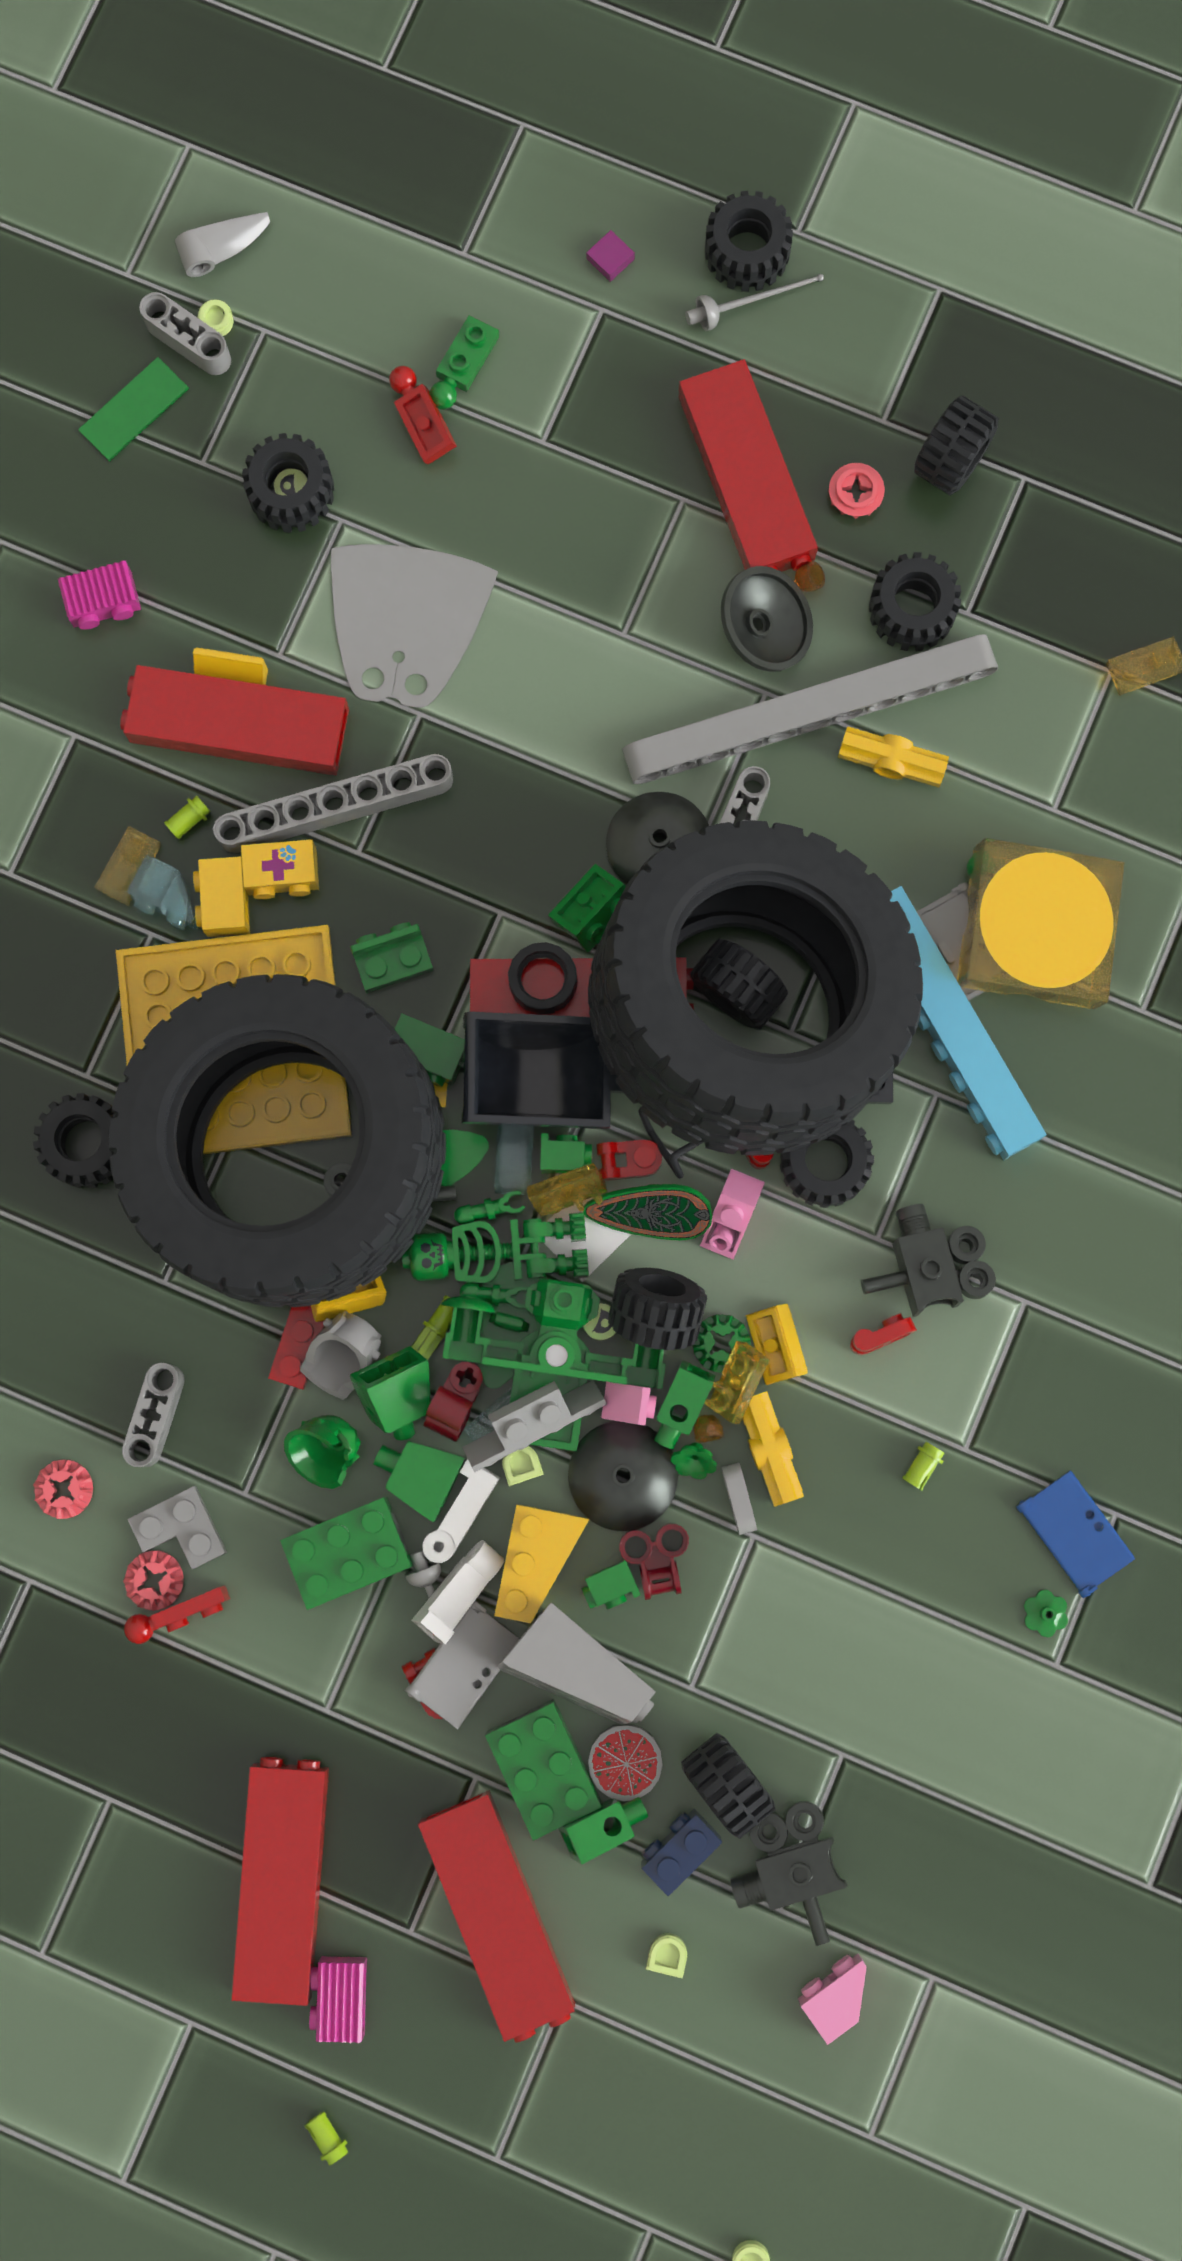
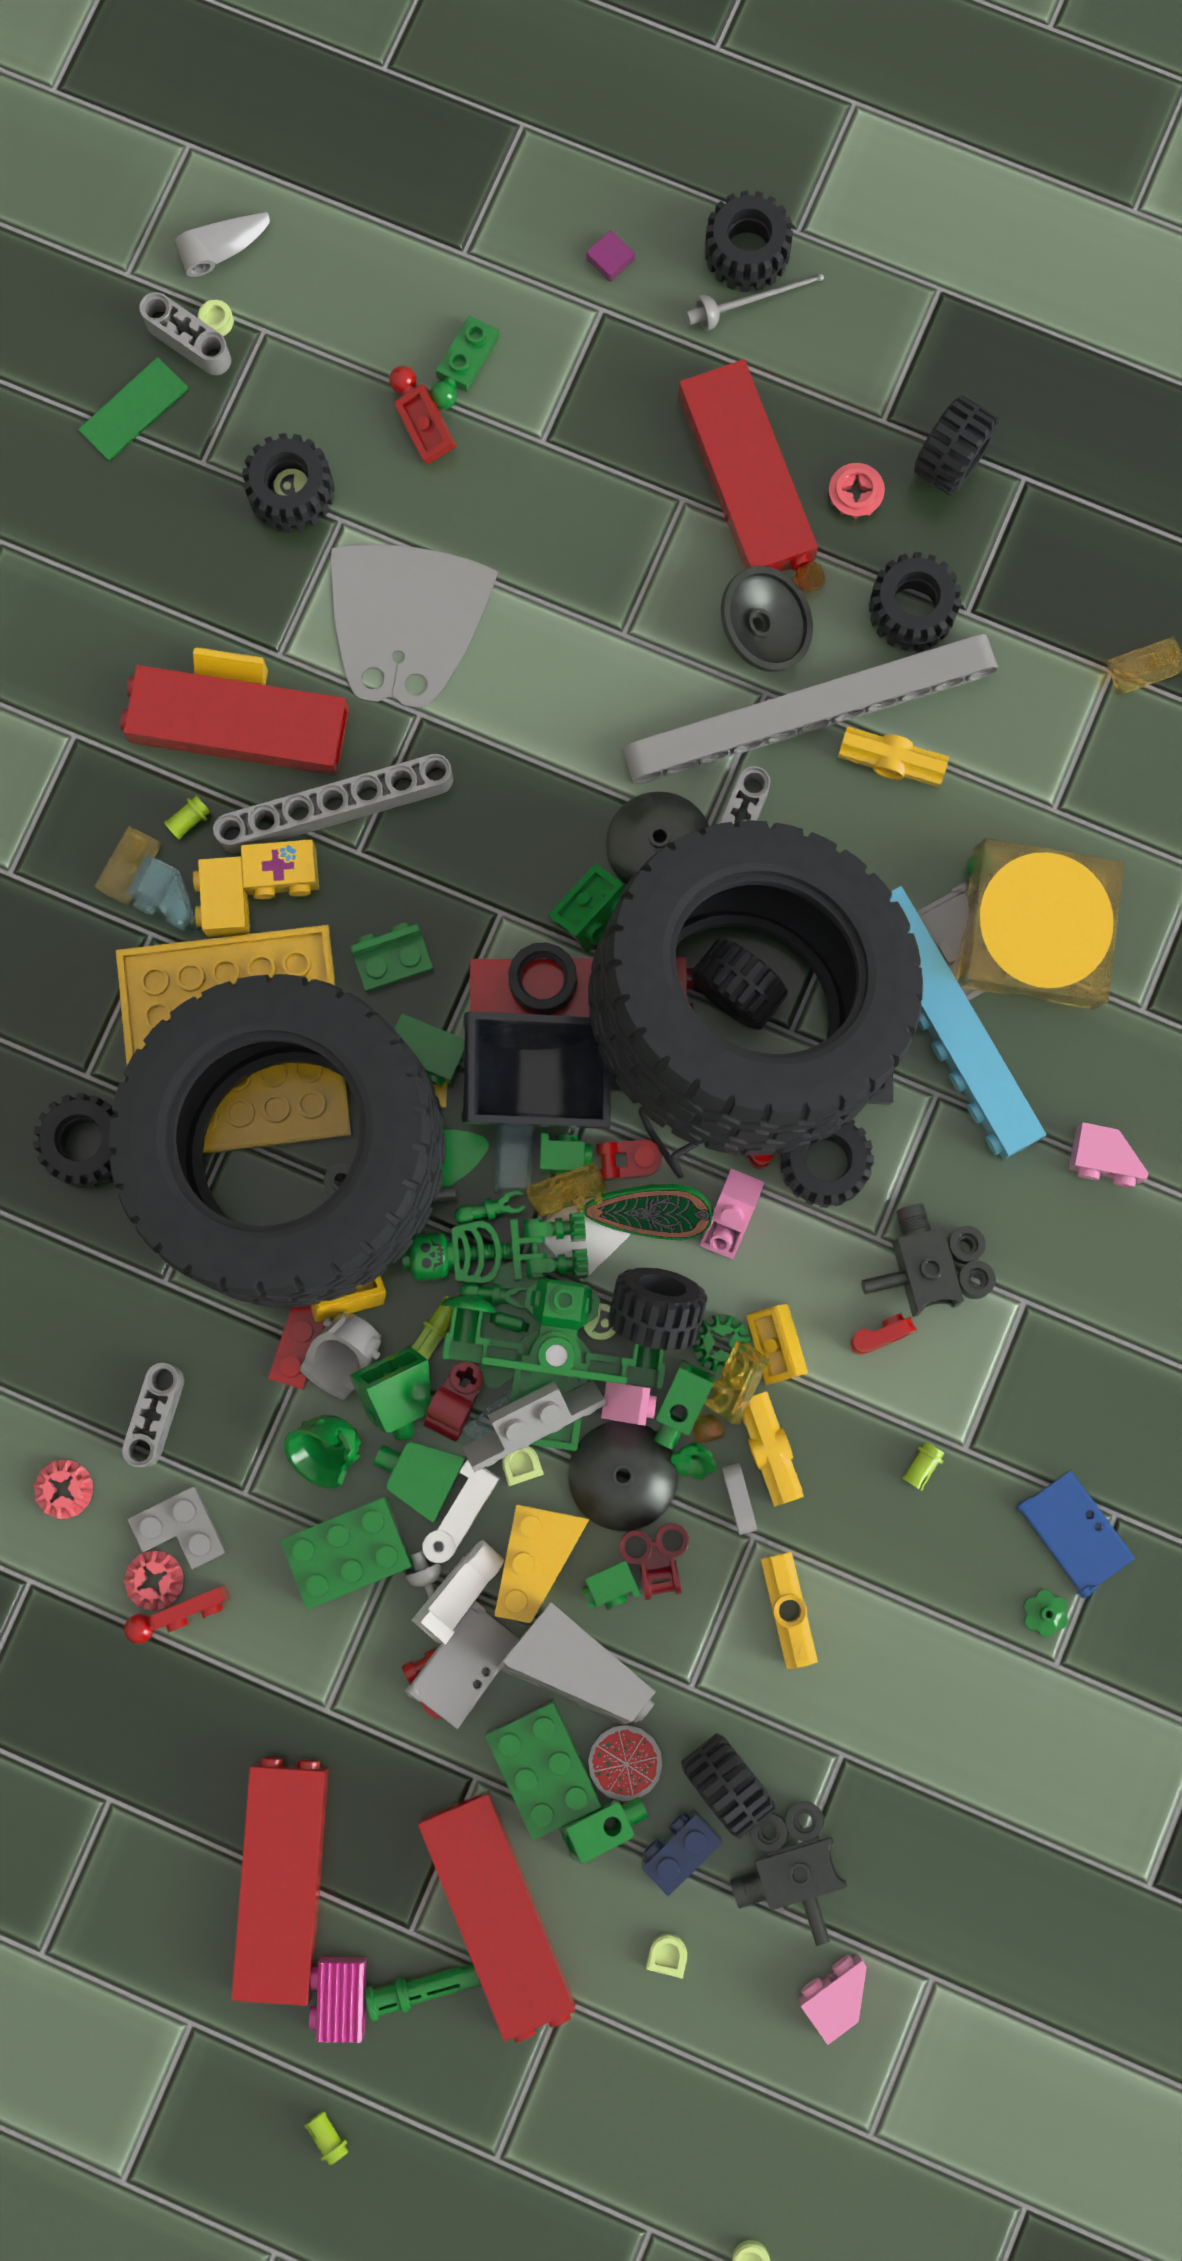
(99, 595): dark pink brick -> none
(405, 1993): none -> green pin
(793, 1634): none -> yellow piece
(1105, 1153): none -> bright pink slope

